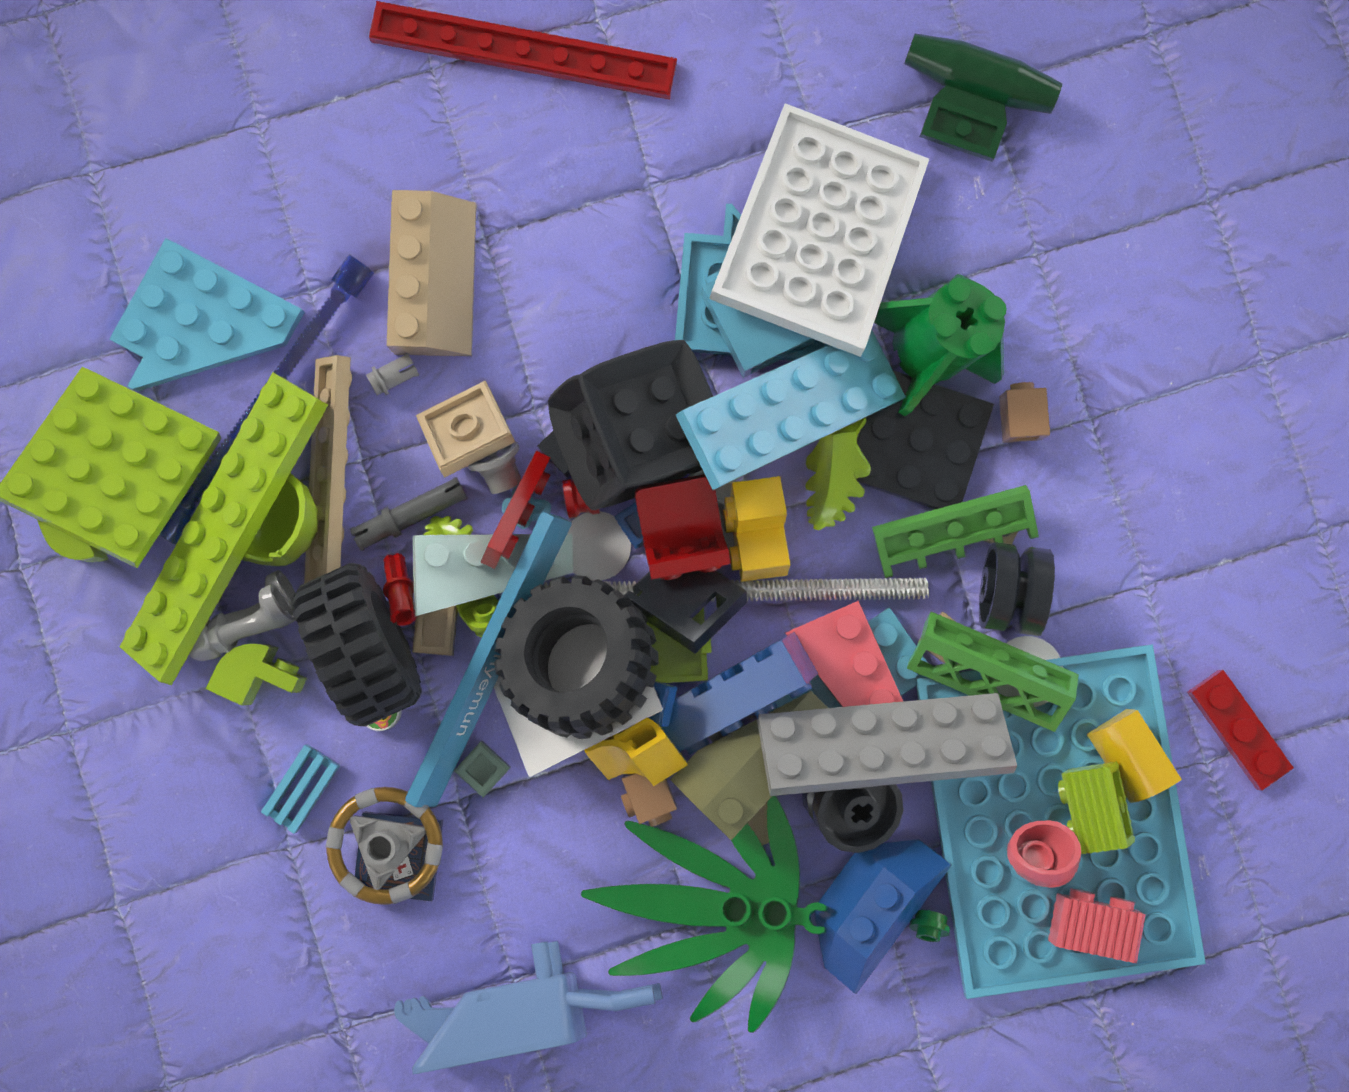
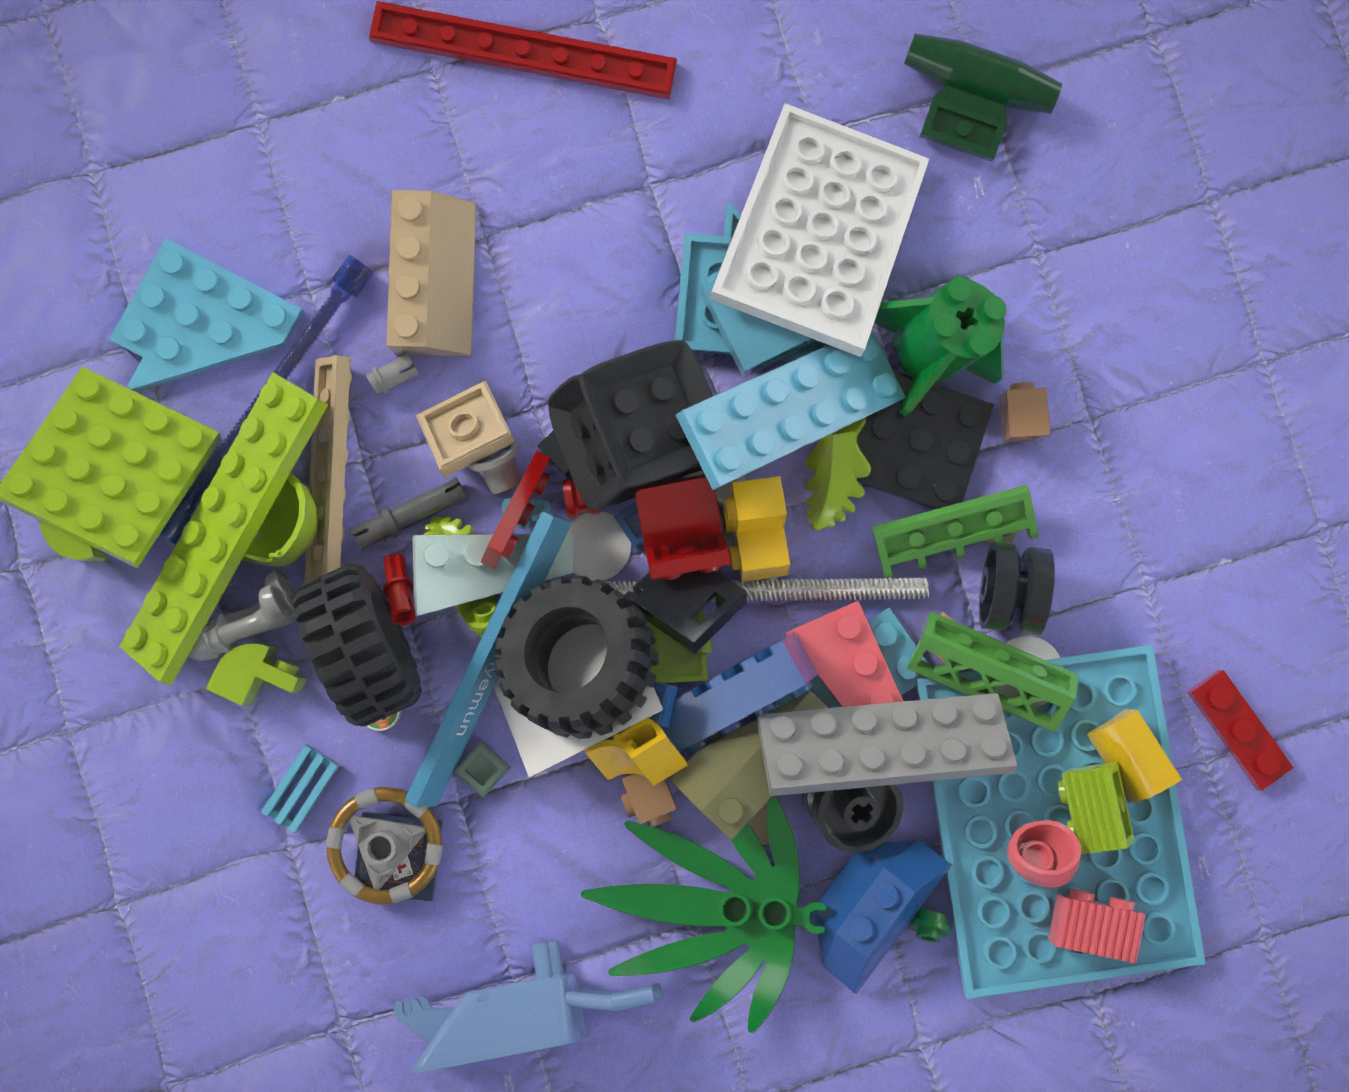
(436, 632): tan tile -> none

